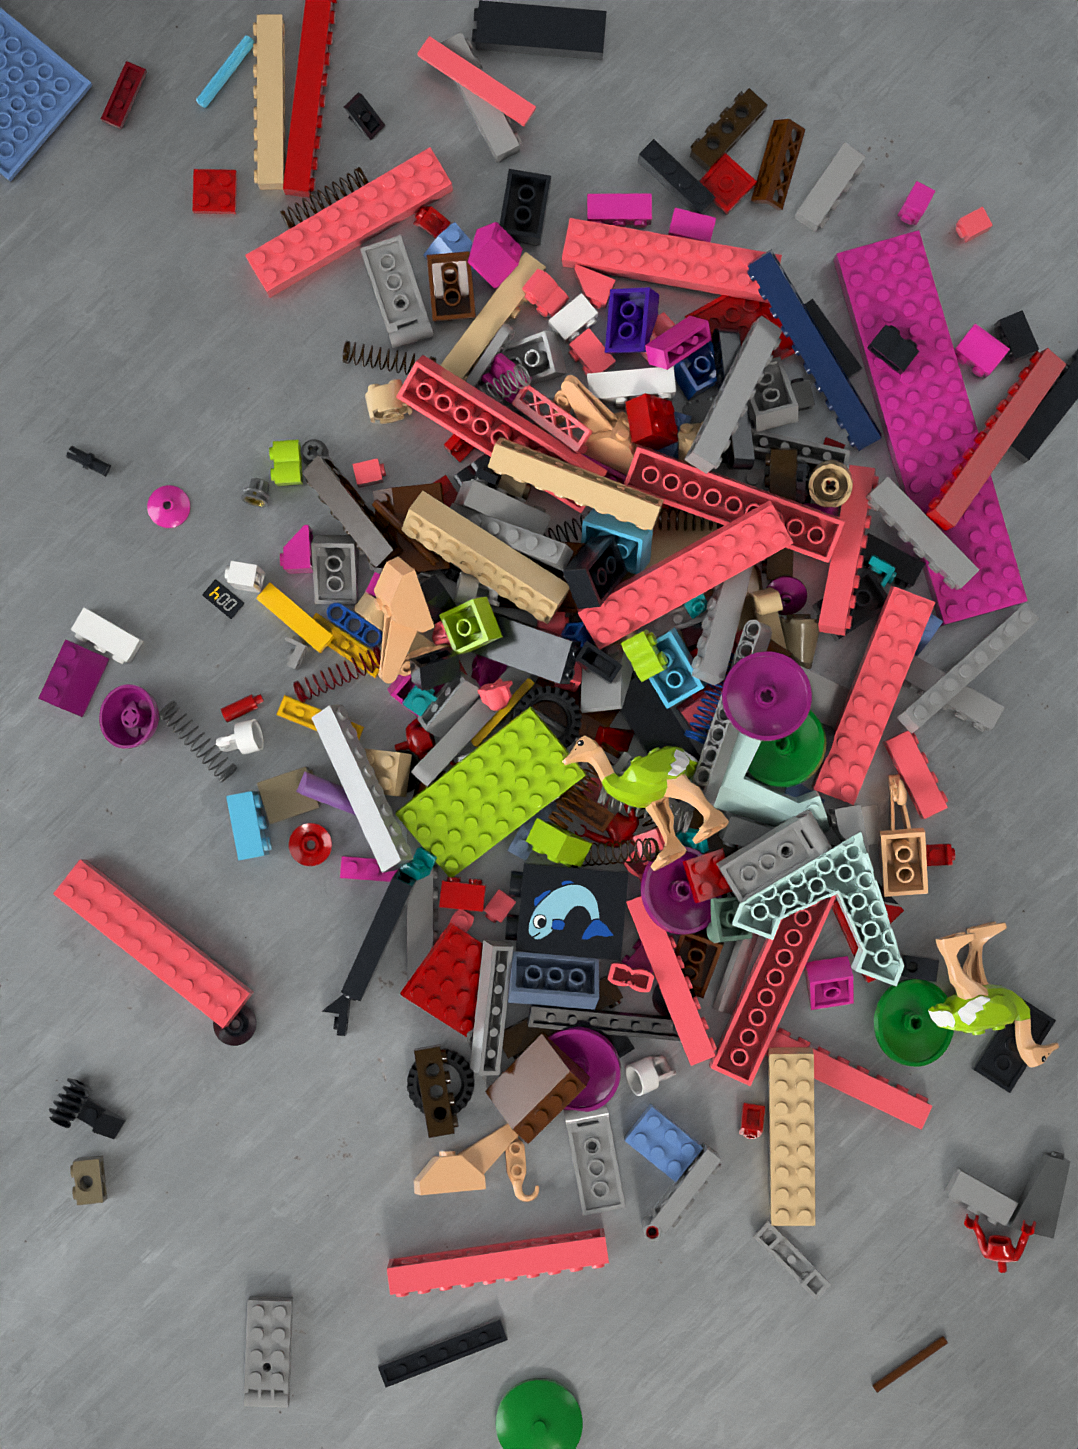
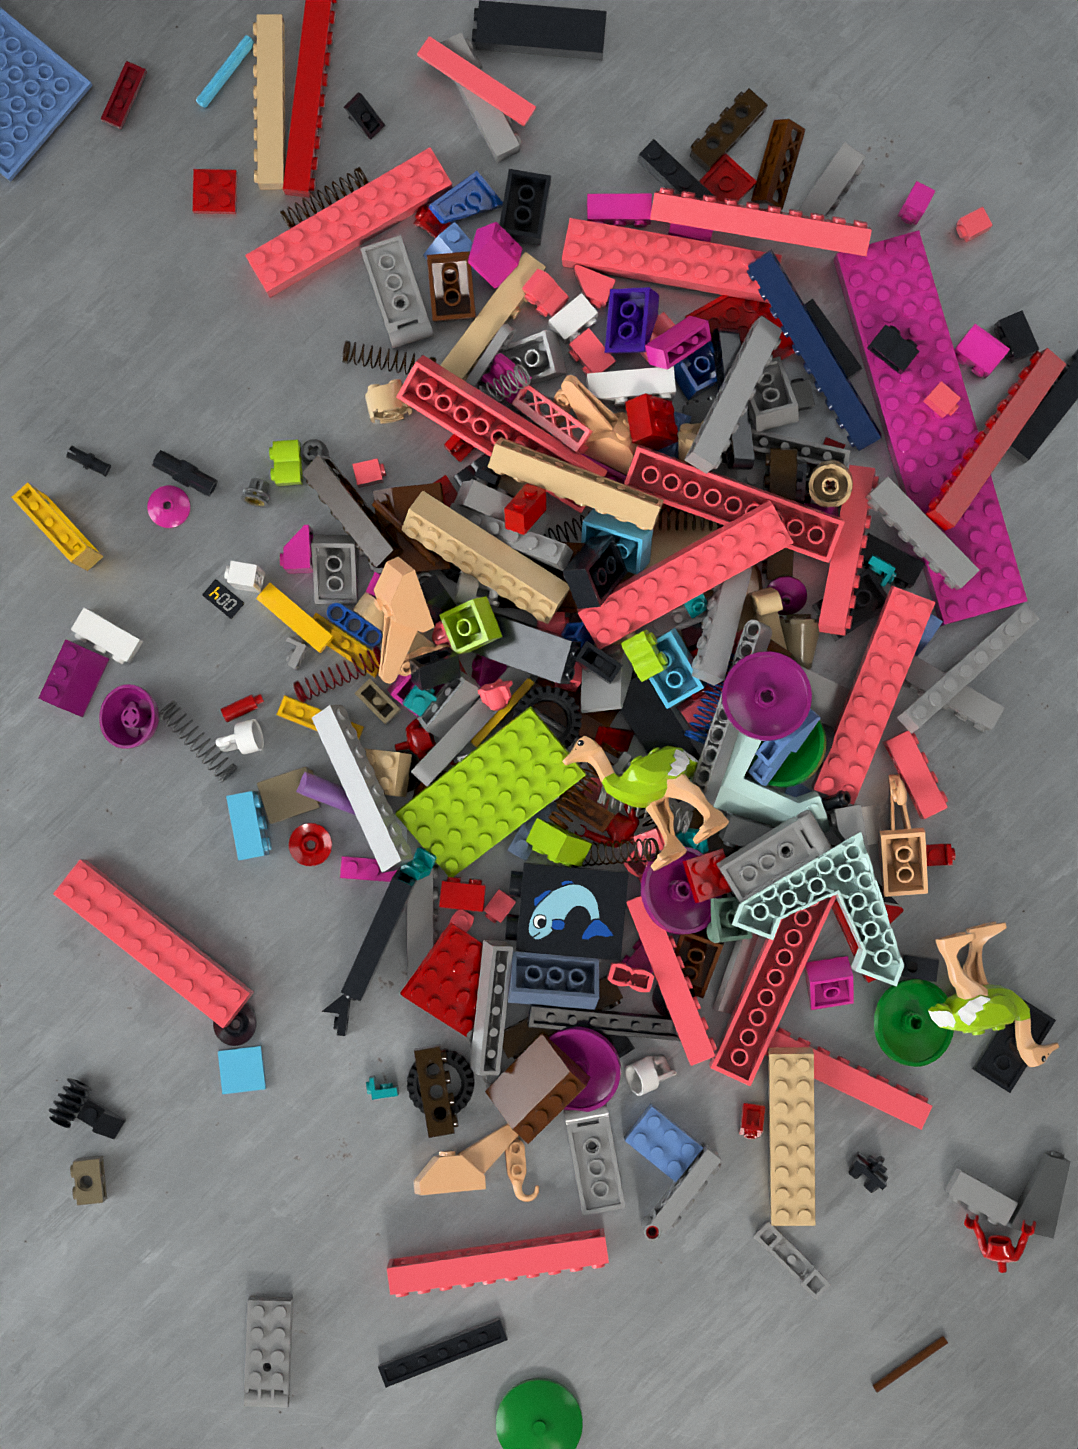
(57, 527): none -> yellow window
(184, 473): none -> black piece
(242, 1069): none -> medium azure tile
(377, 701): none -> dark tan brick
(386, 1089): none -> teal bracket
(465, 200): none -> blue wing
(525, 508): none -> red brick
(760, 222): none -> coral brick
(773, 753): none -> medium blue slope
(841, 799): none -> black pin
(872, 1169): none -> black hips
(942, 400): none -> coral brick

